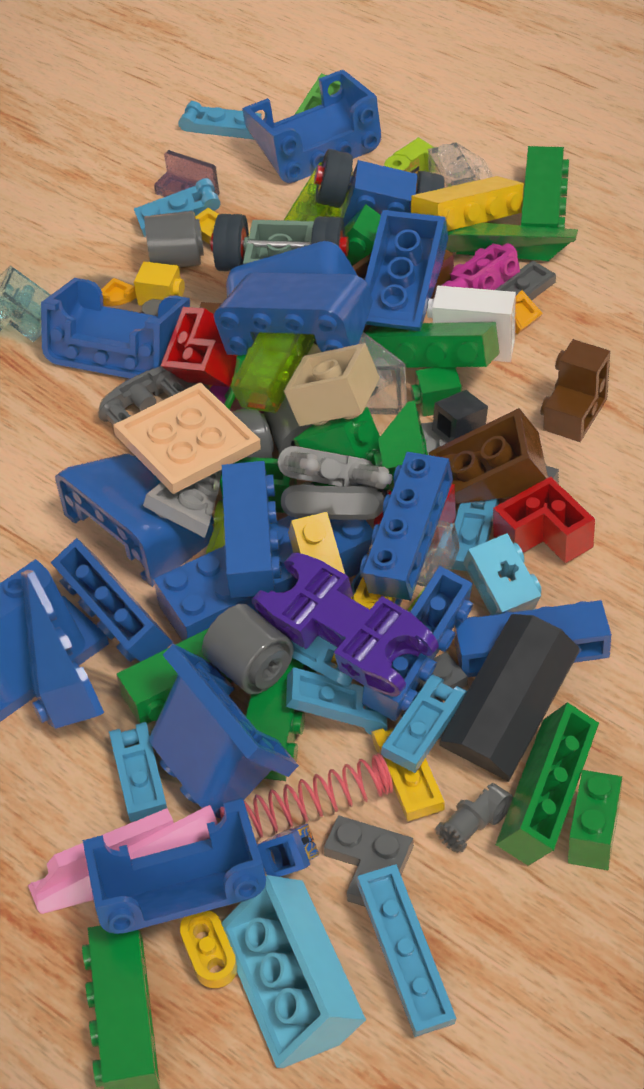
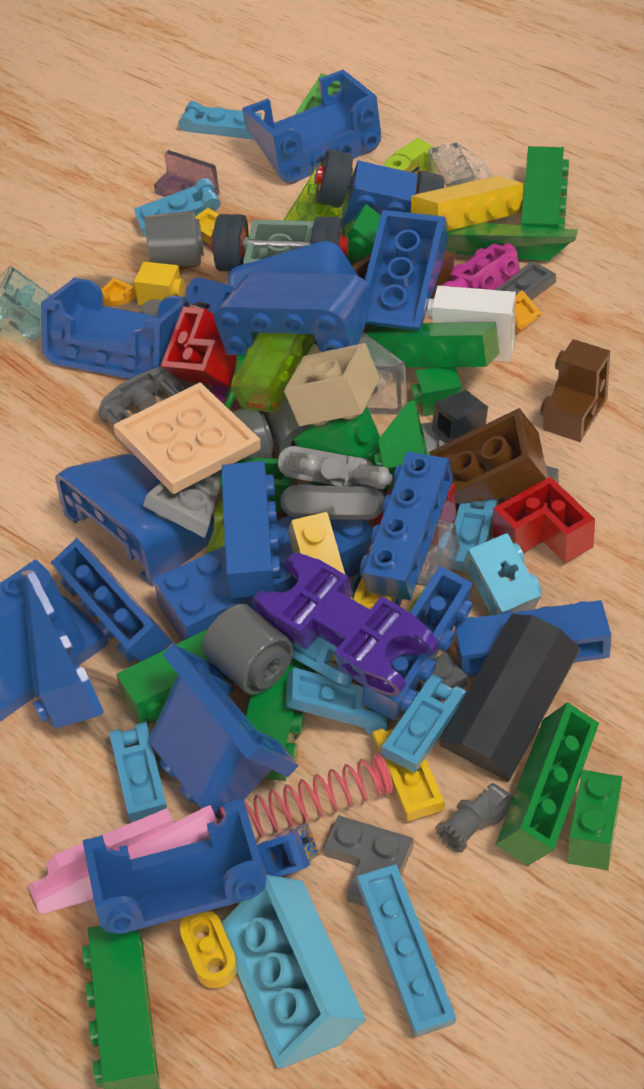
(207, 293): none -> blue leg

